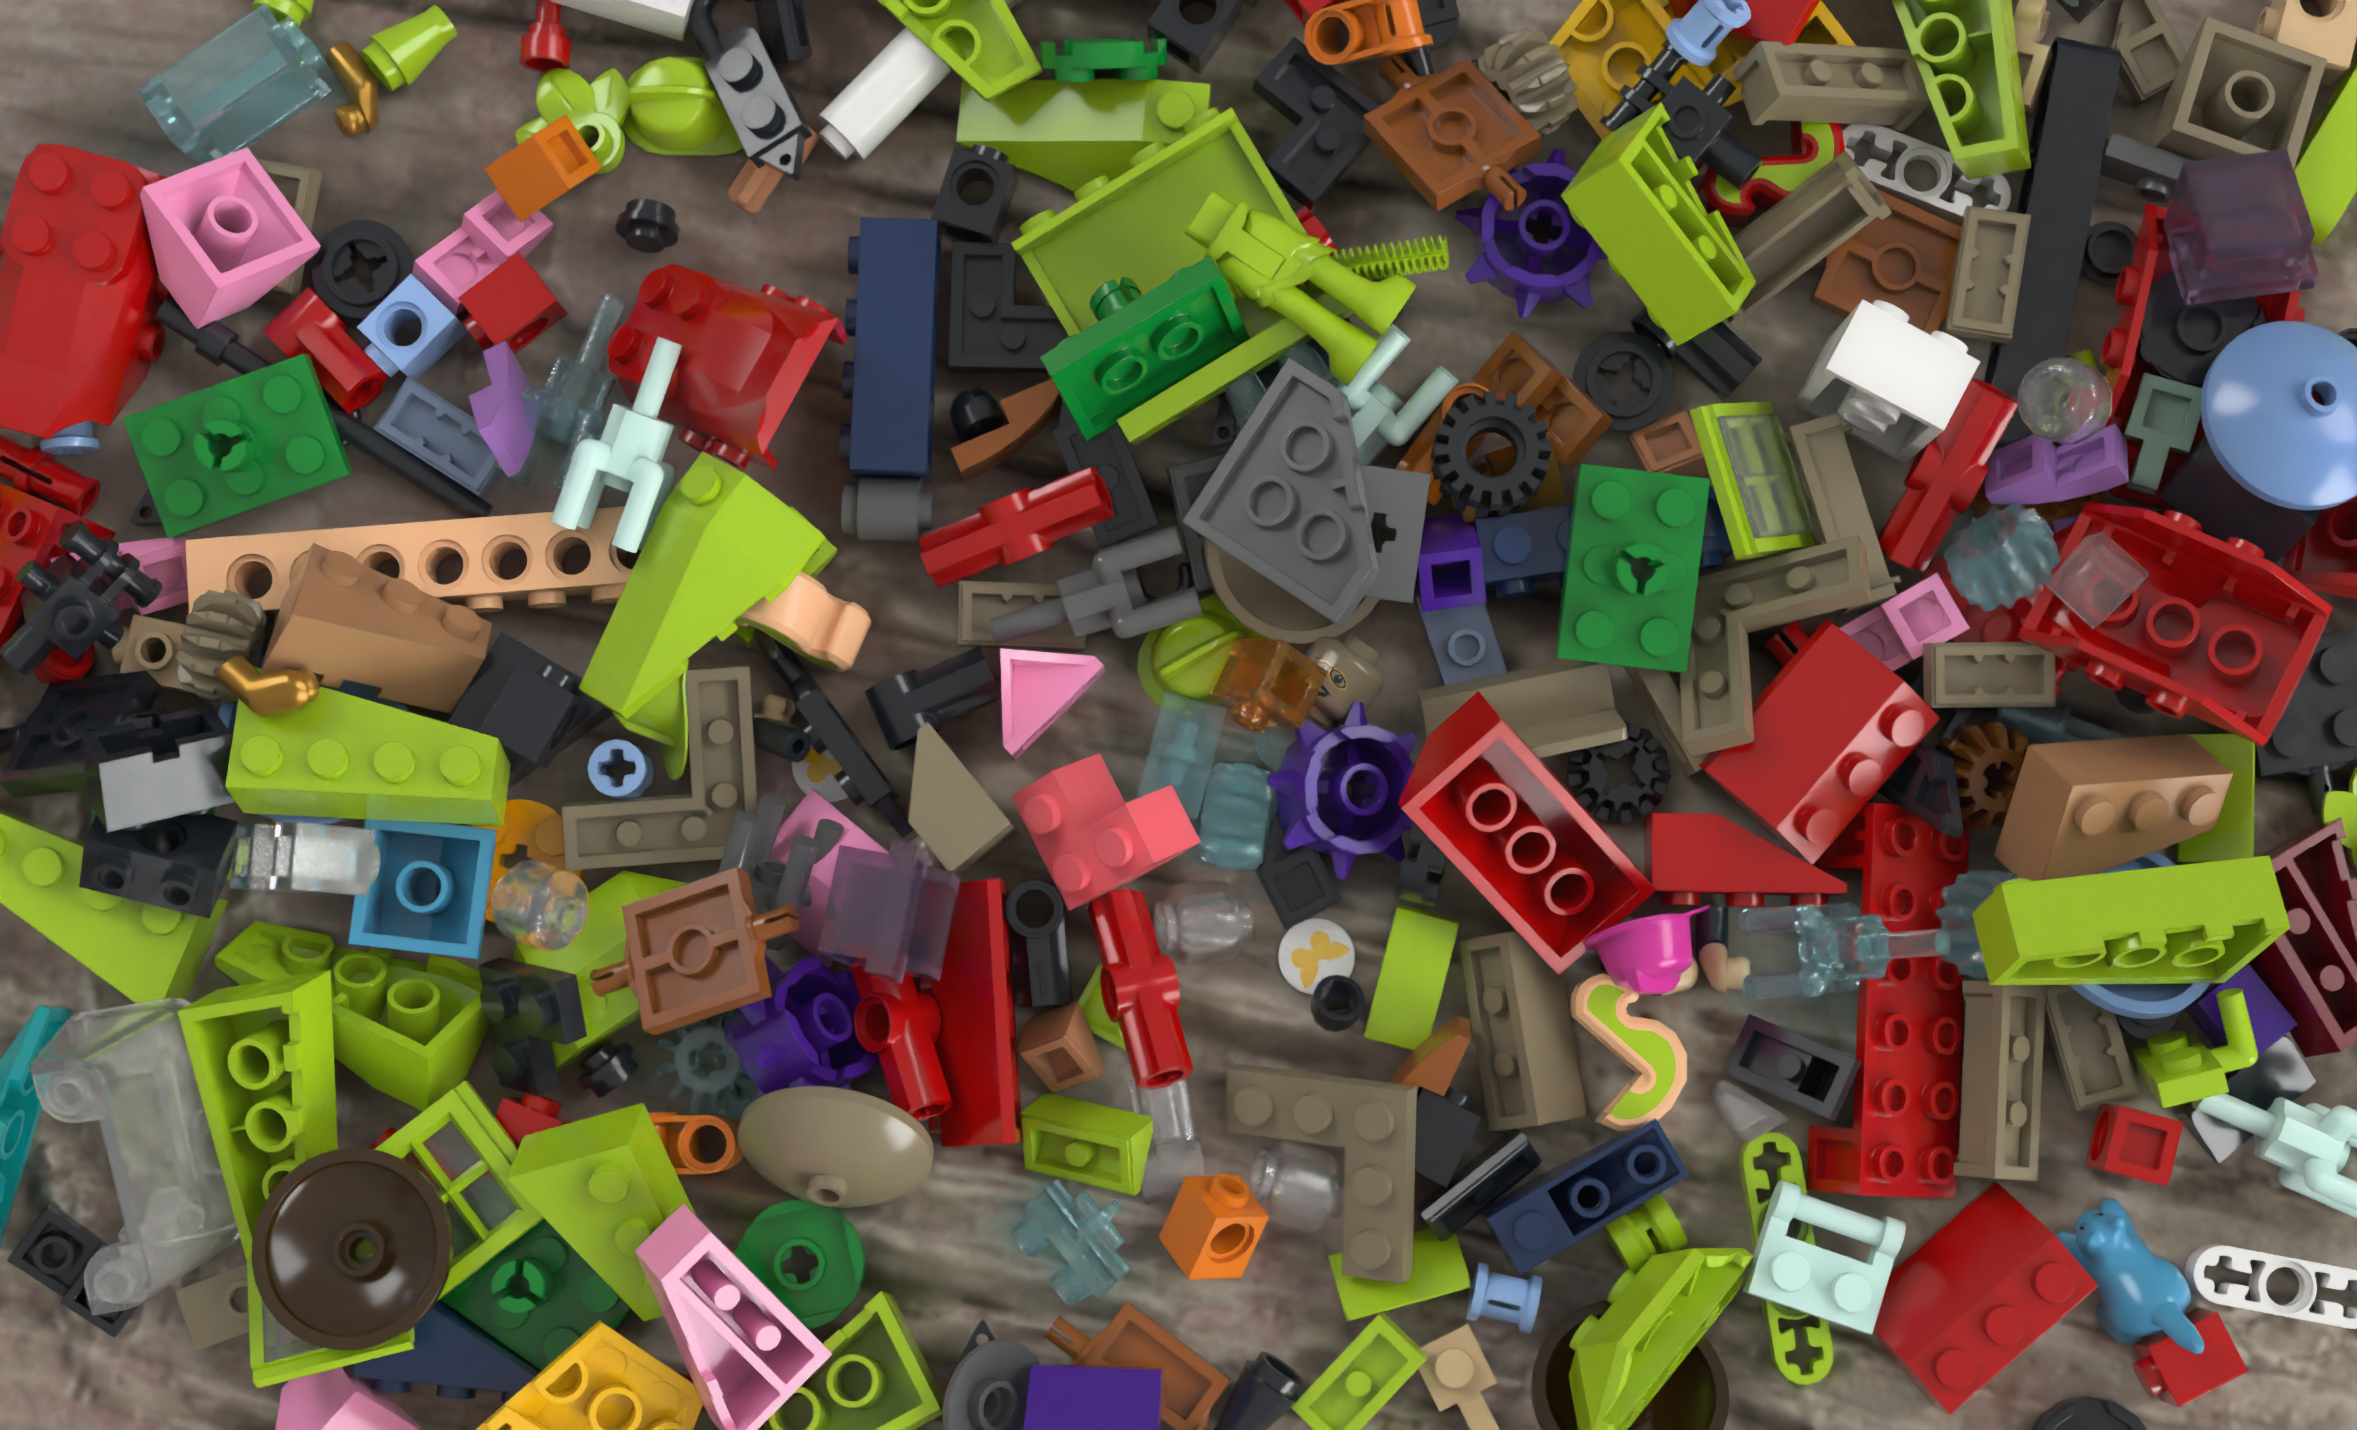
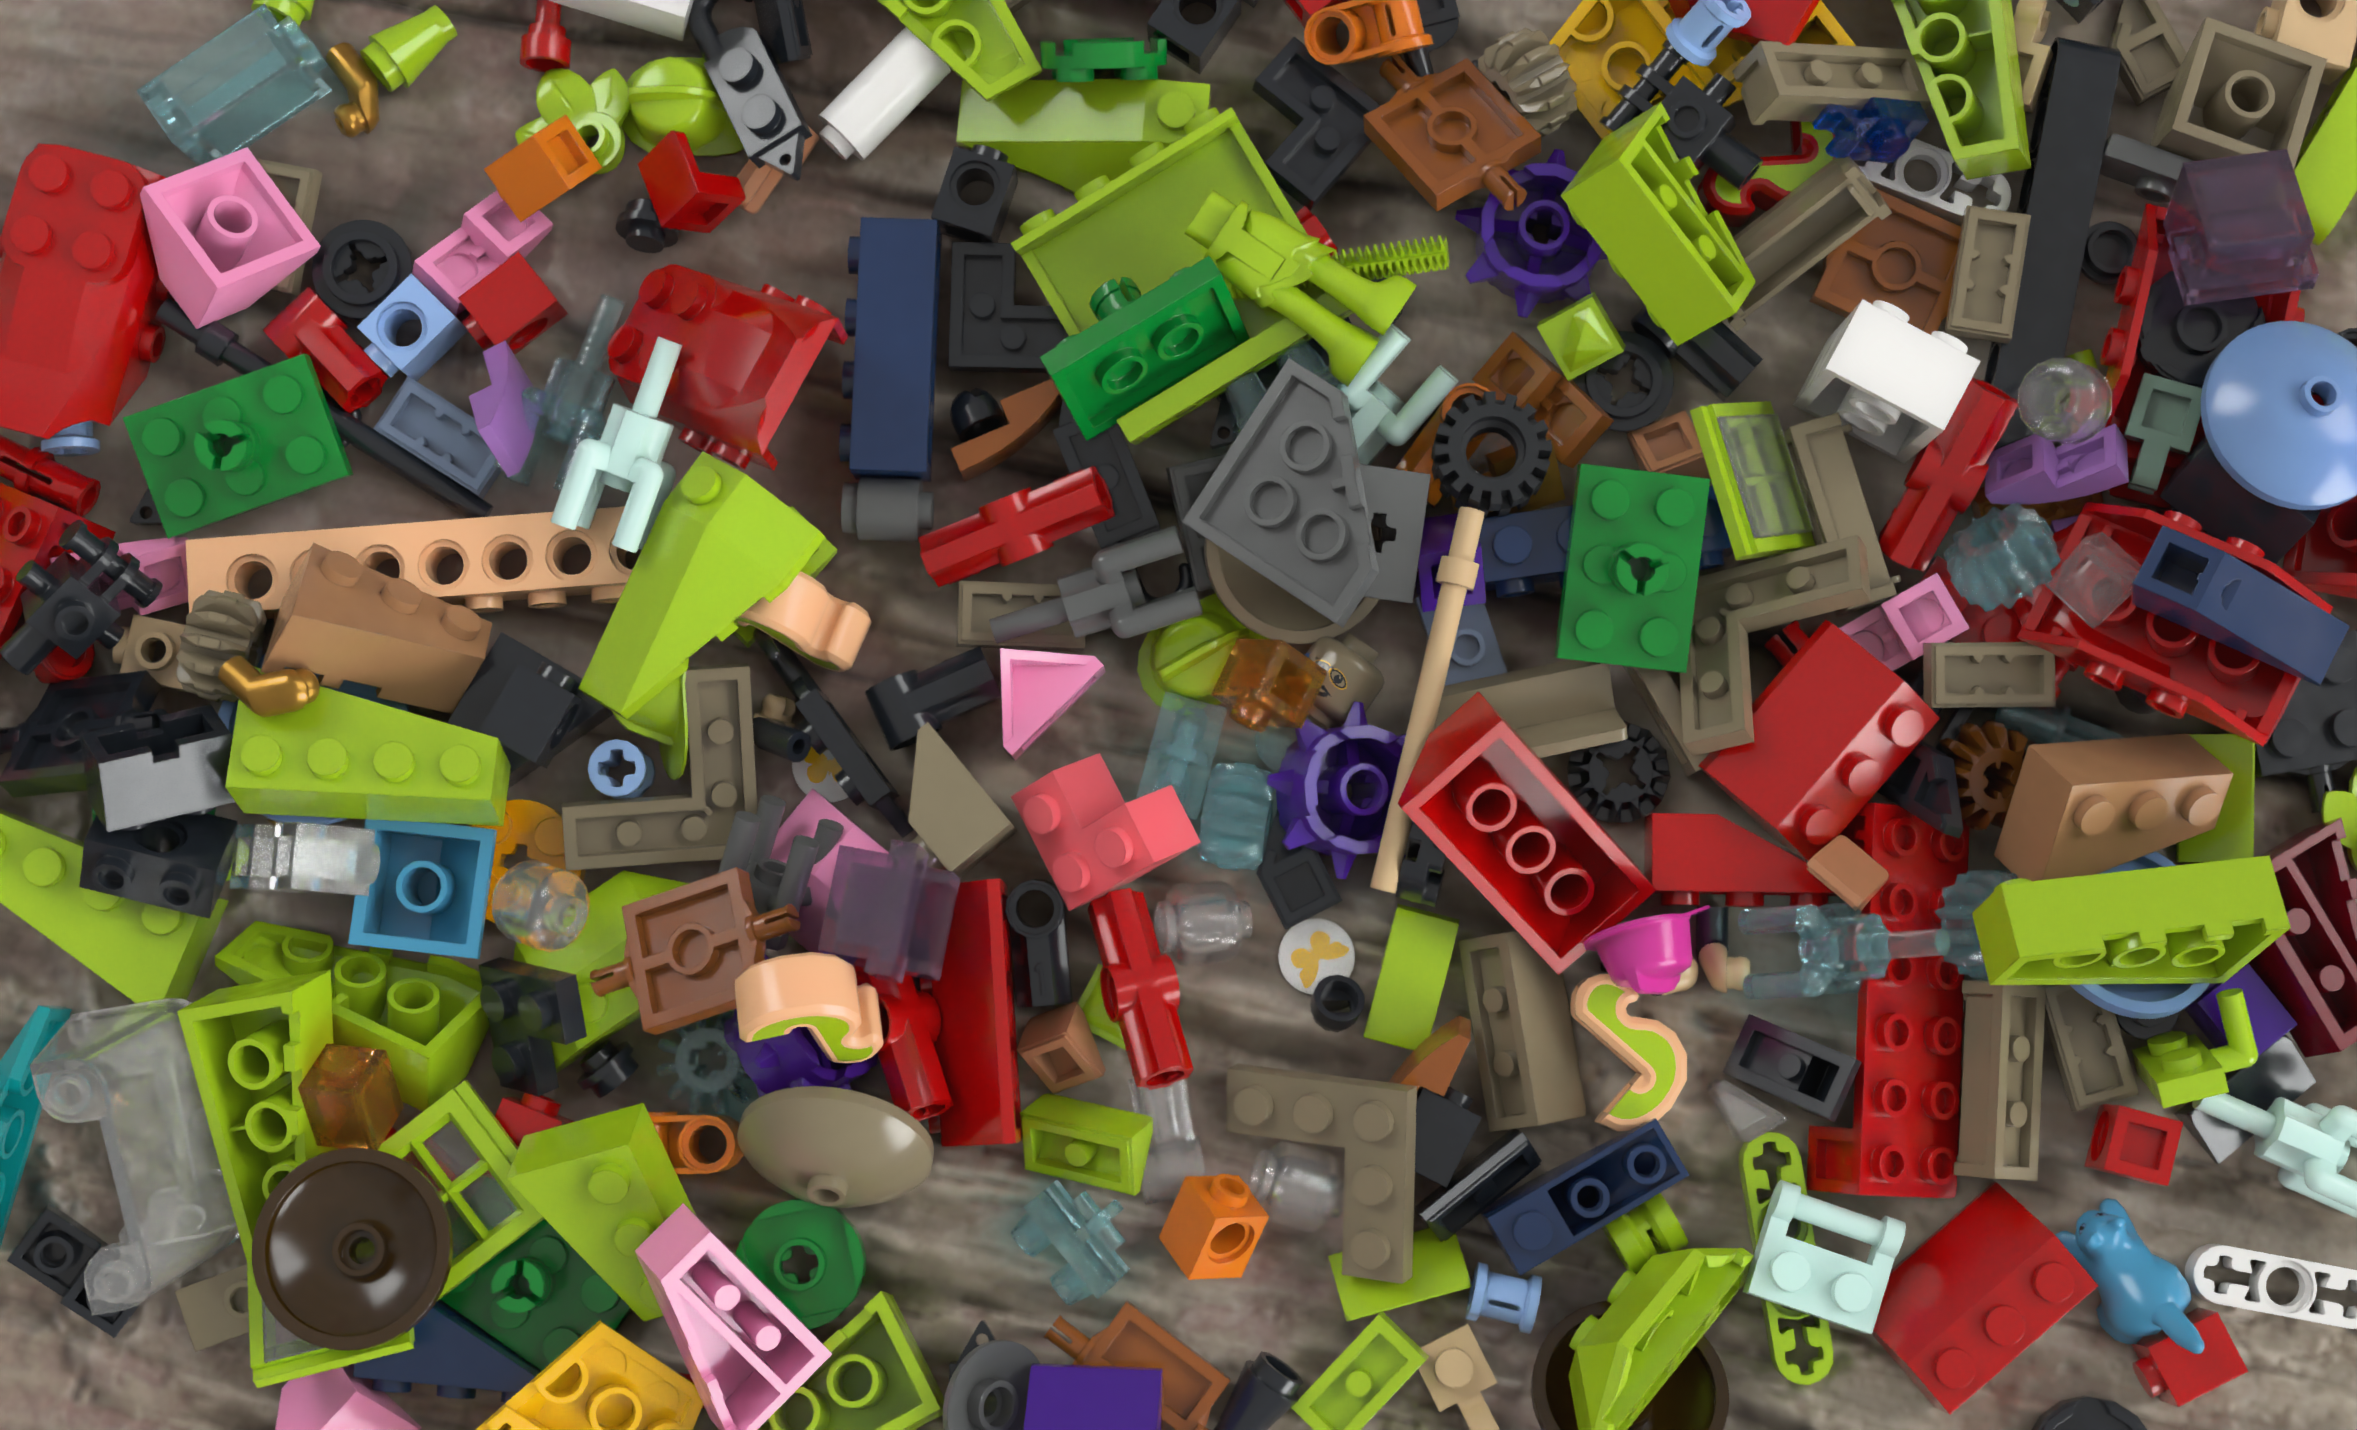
(351, 1097): none -> clear orange brick
(682, 193): none -> red panel
(810, 993): none -> light nougat animal
(1456, 575): none -> tan bar
(1581, 336): none -> lime tile
(1848, 872): none -> nougat slope
(1874, 133): none -> clear blue plate
(2236, 606): none -> dark blue slope

